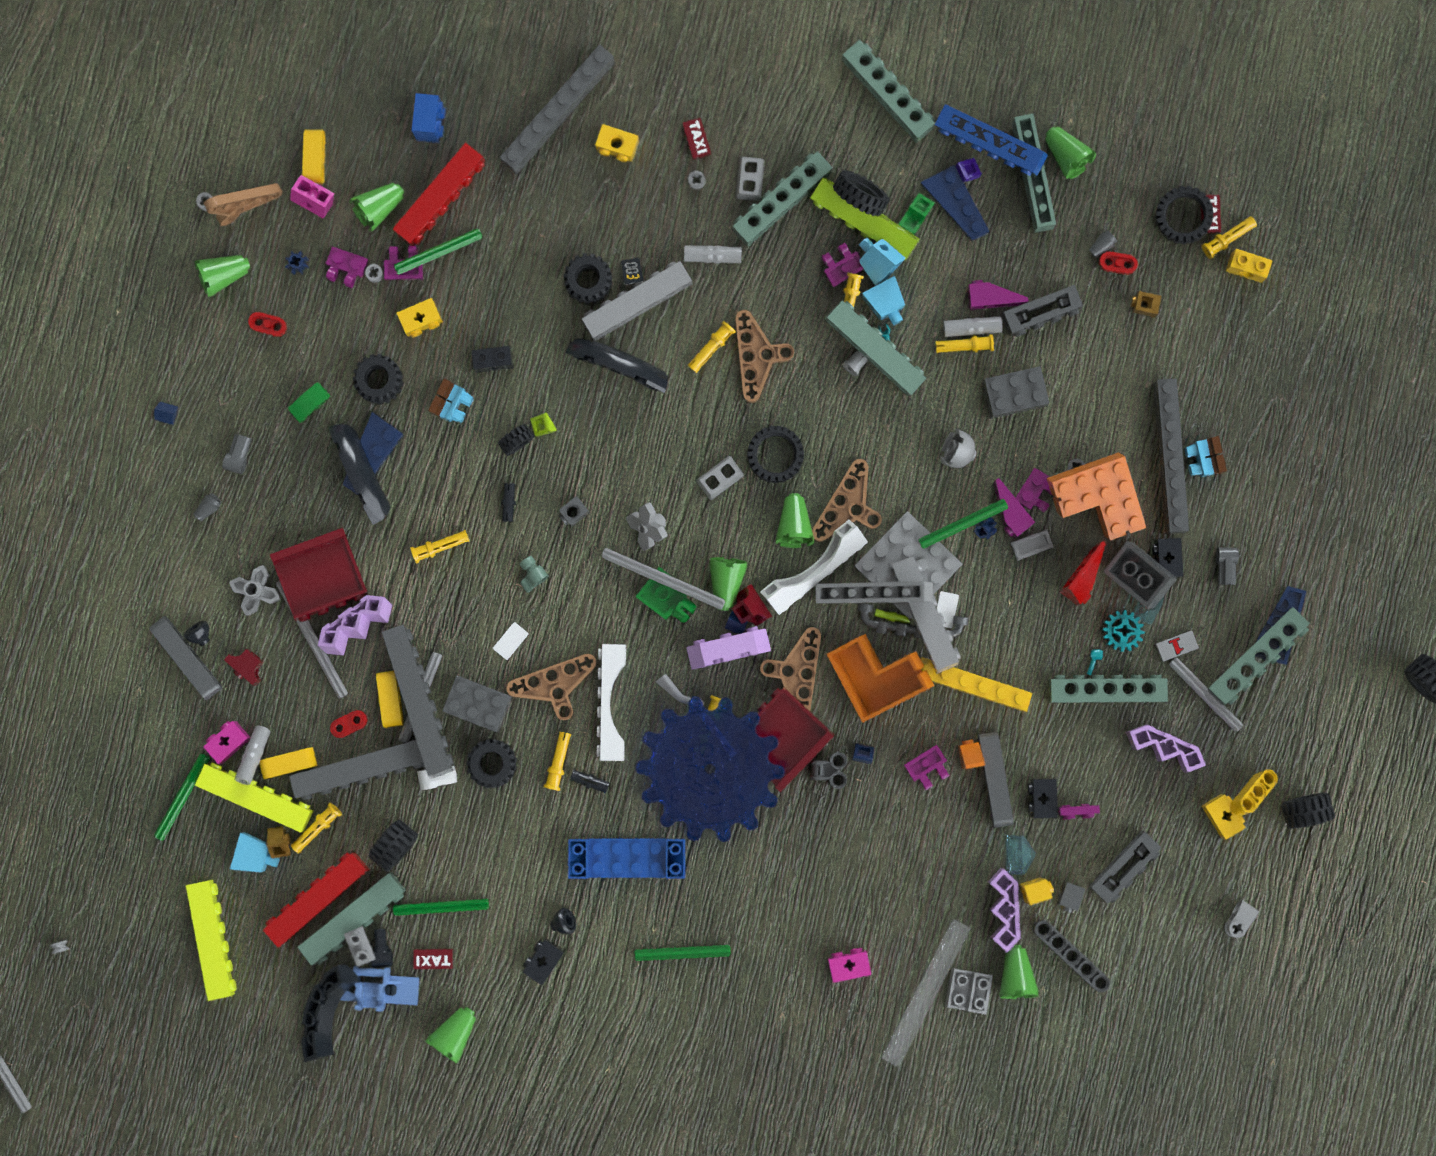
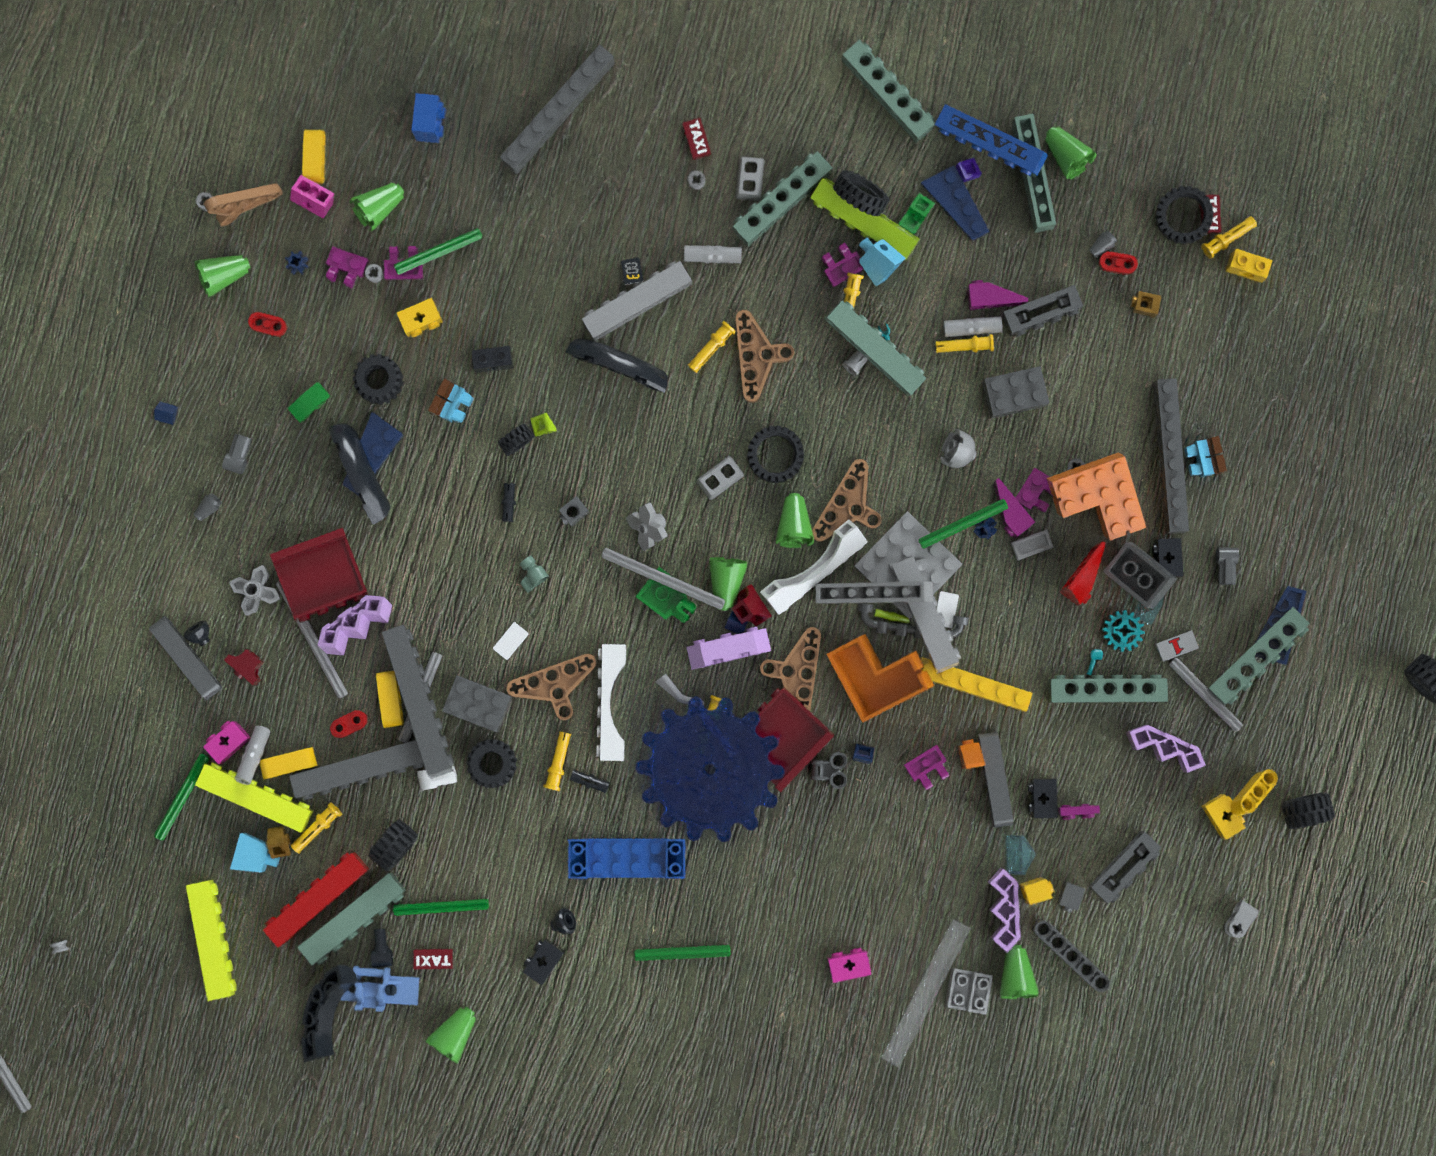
(359, 946): light grey hips -> none
(430, 549): yellow pin -> none
(439, 194): red brick -> none
(588, 263): black tyre -> none
(609, 135): yellow brick -> none
(885, 300): medium azure torso -> none

